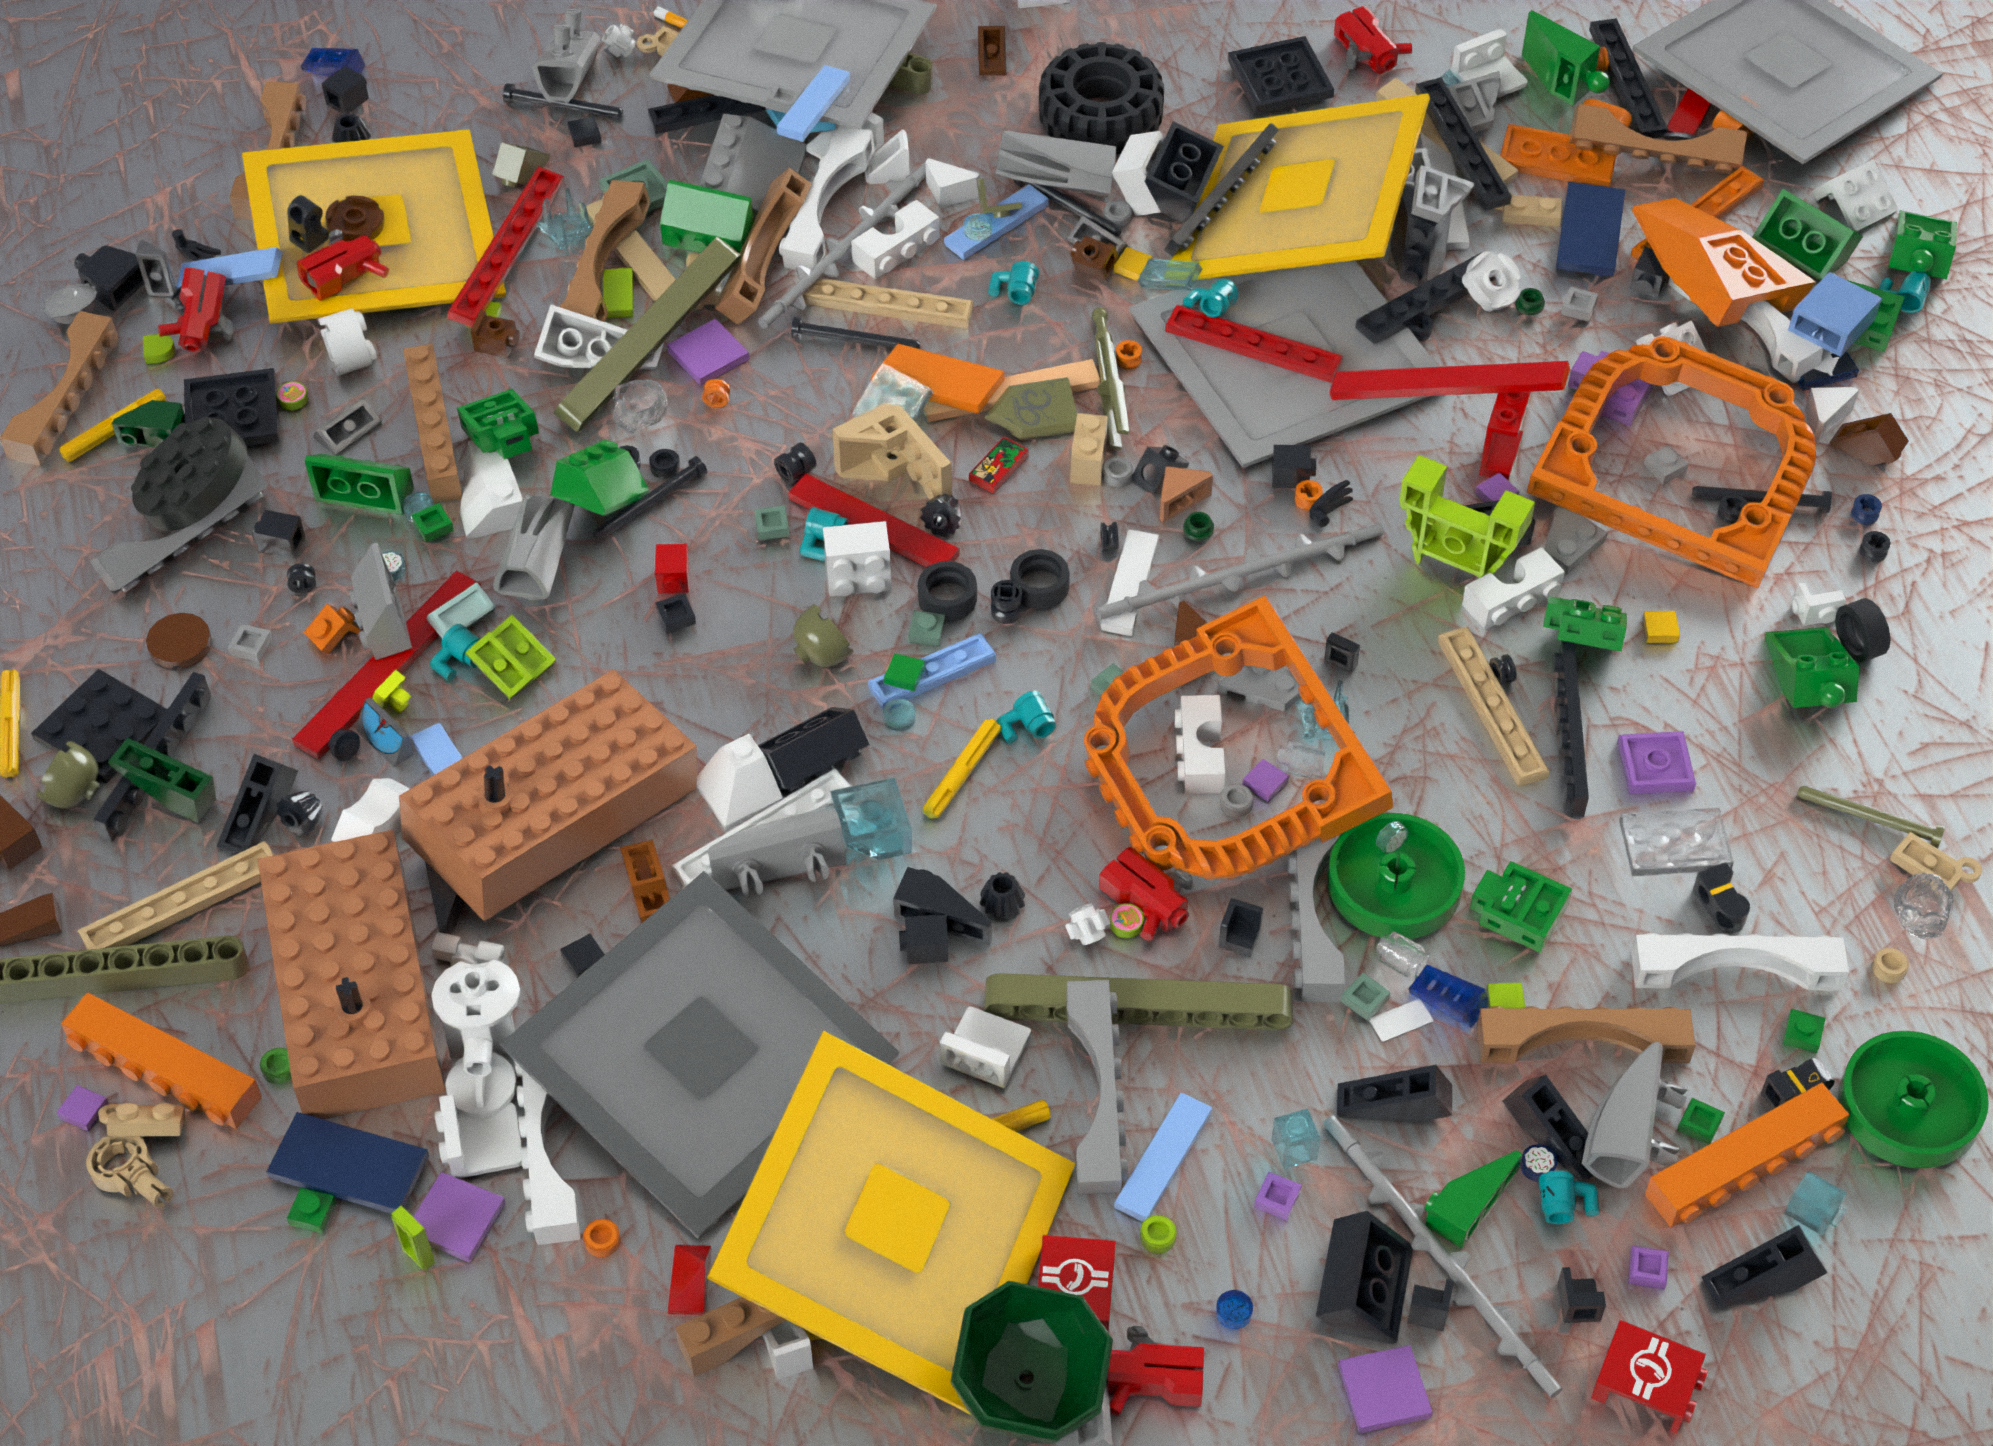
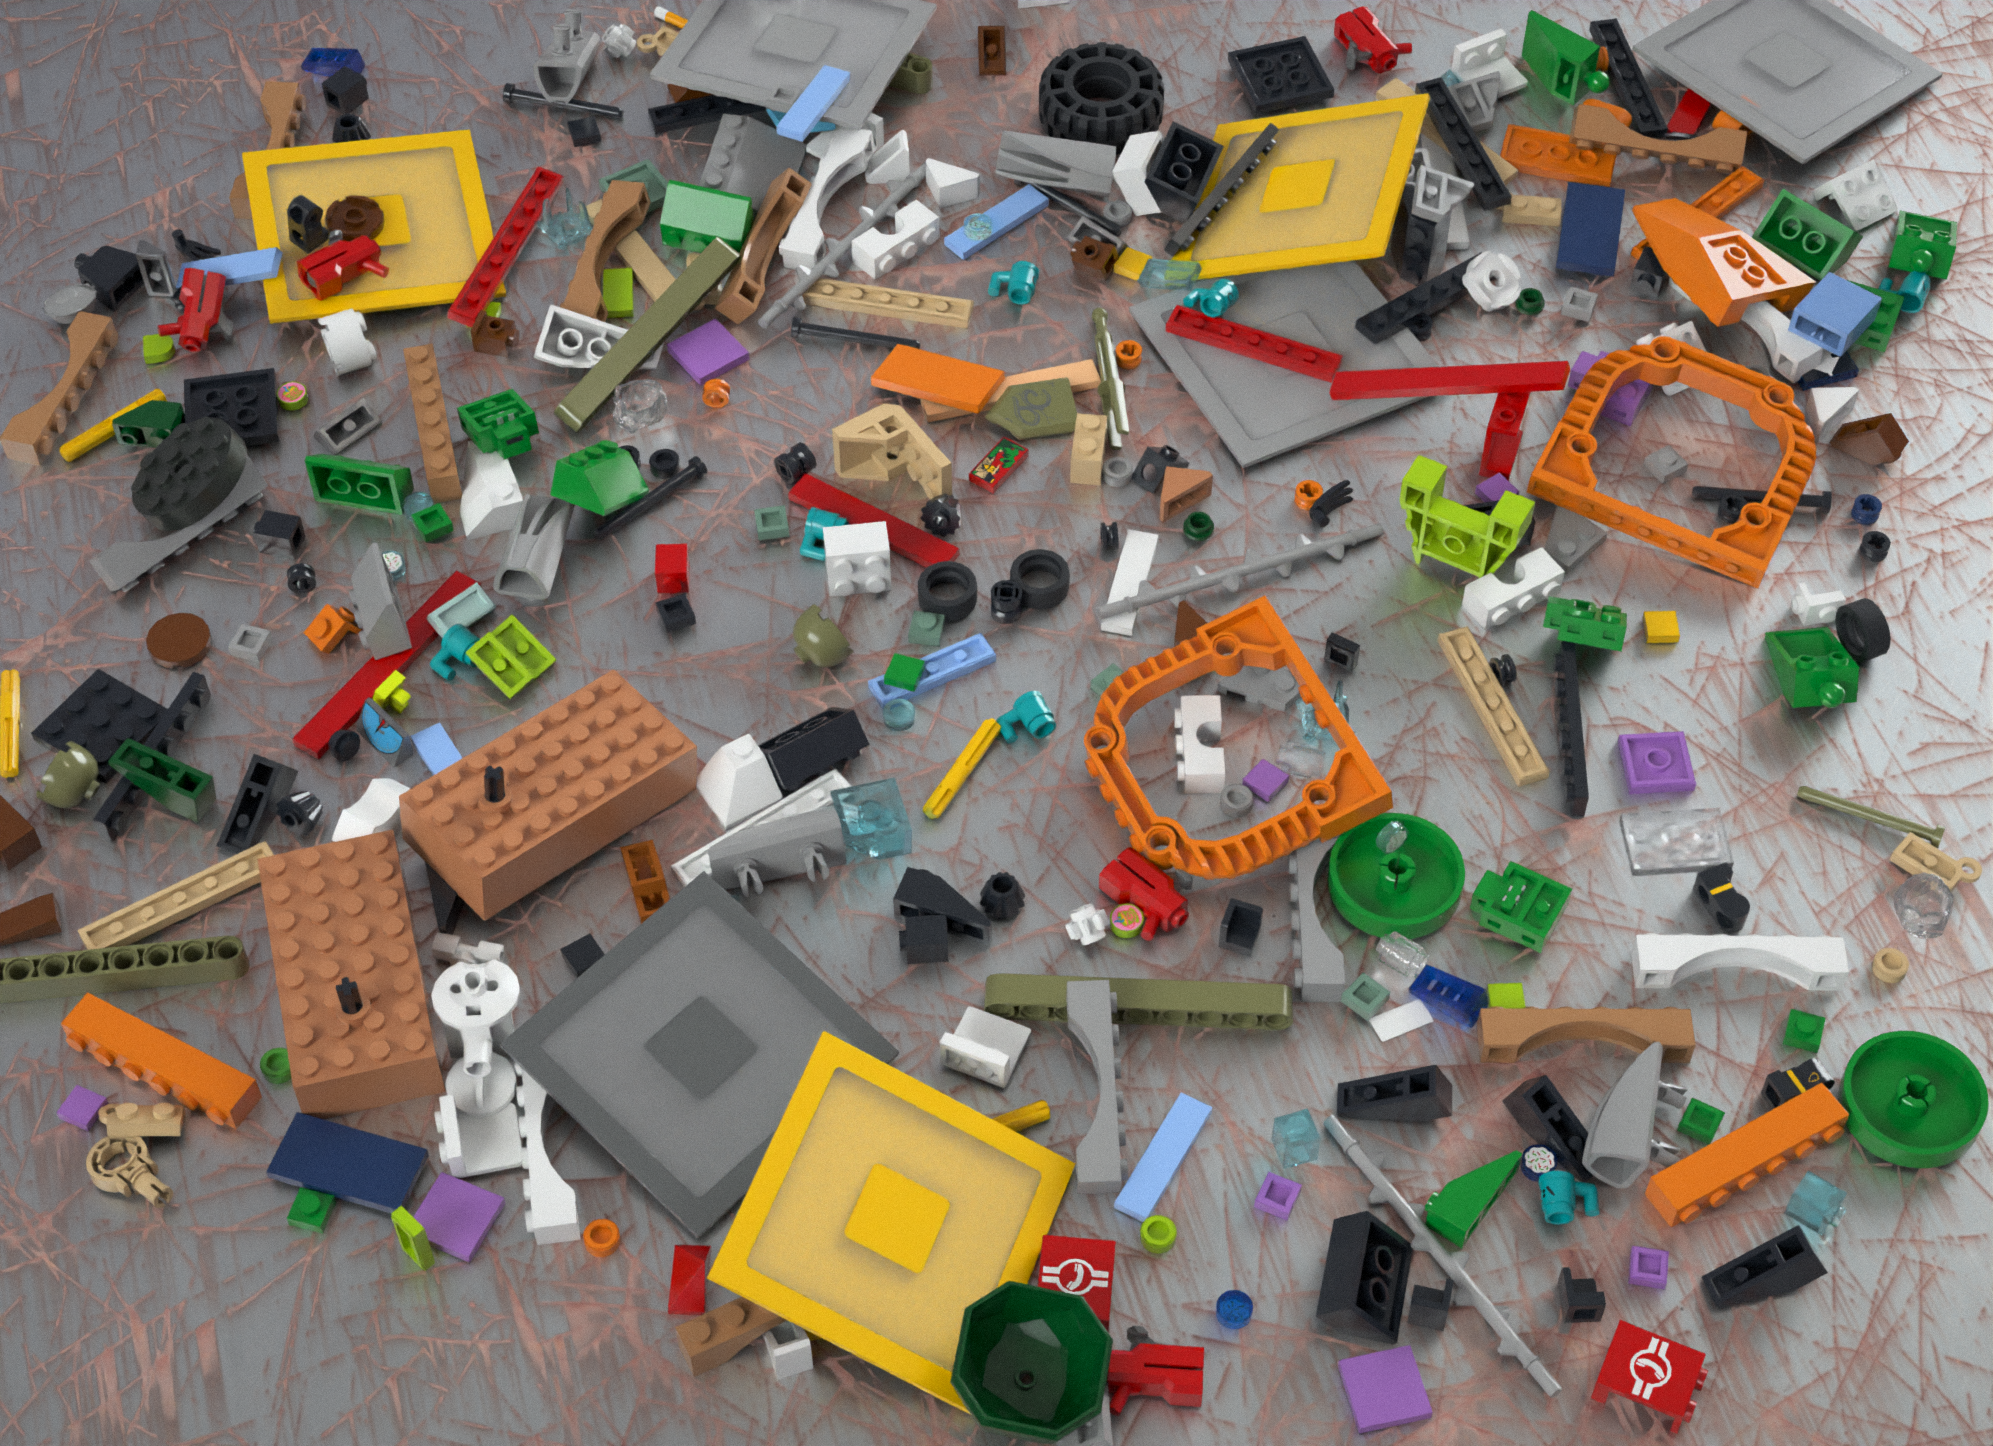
(518, 163): slope -> none
(896, 389): clear light blue tile -> none
(997, 210): olive bracket -> none
(1291, 465): black brick -> none

